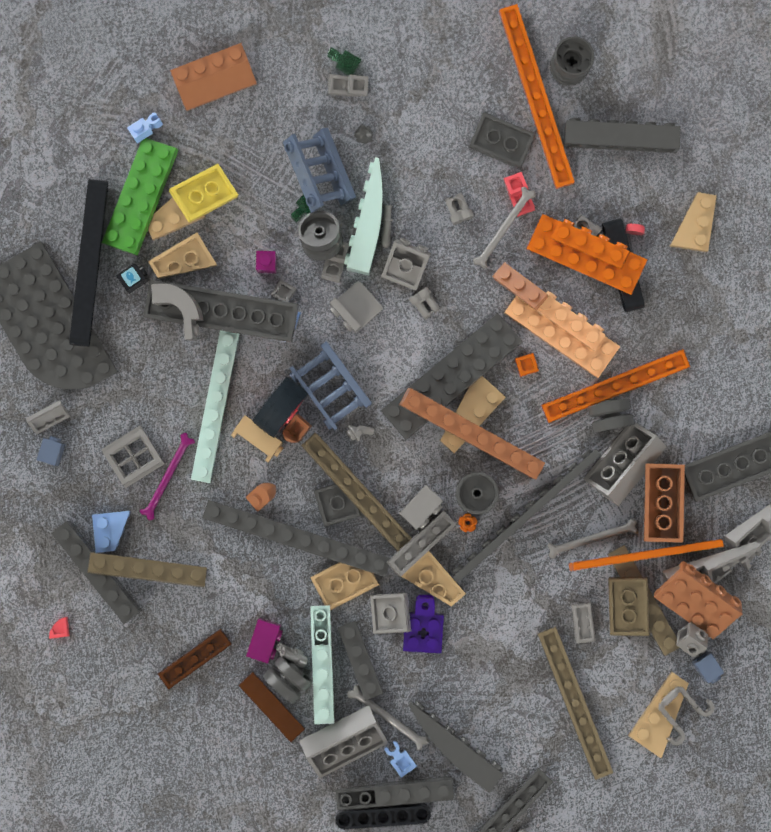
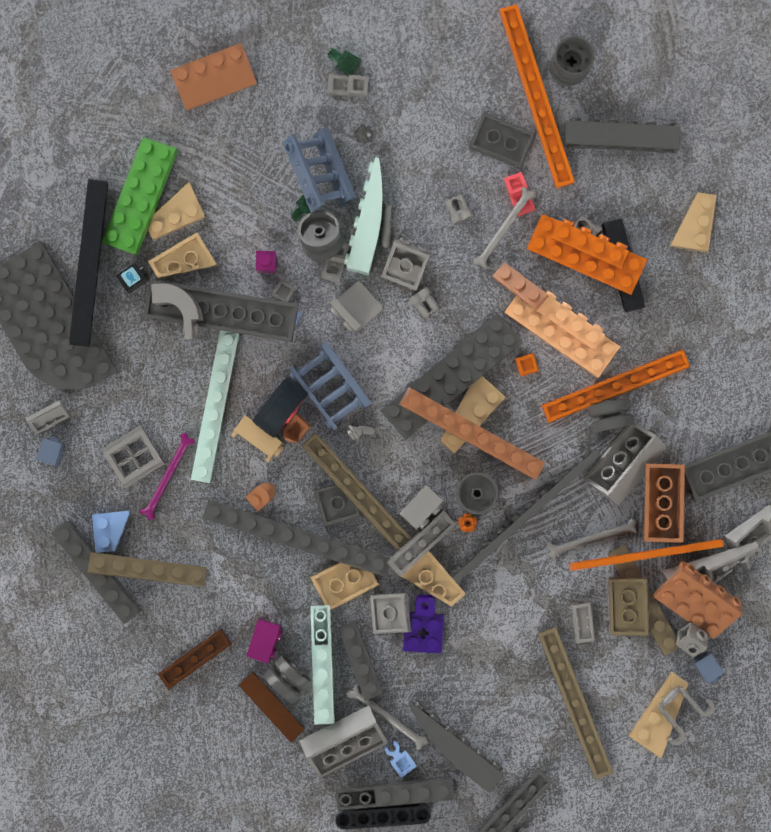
(60, 629): coral tile -> none
(142, 128): light blue plate -> none
(203, 193): light yellow plate -> none
(292, 654): light grey piece -> none
(635, 229): coral tile -> none

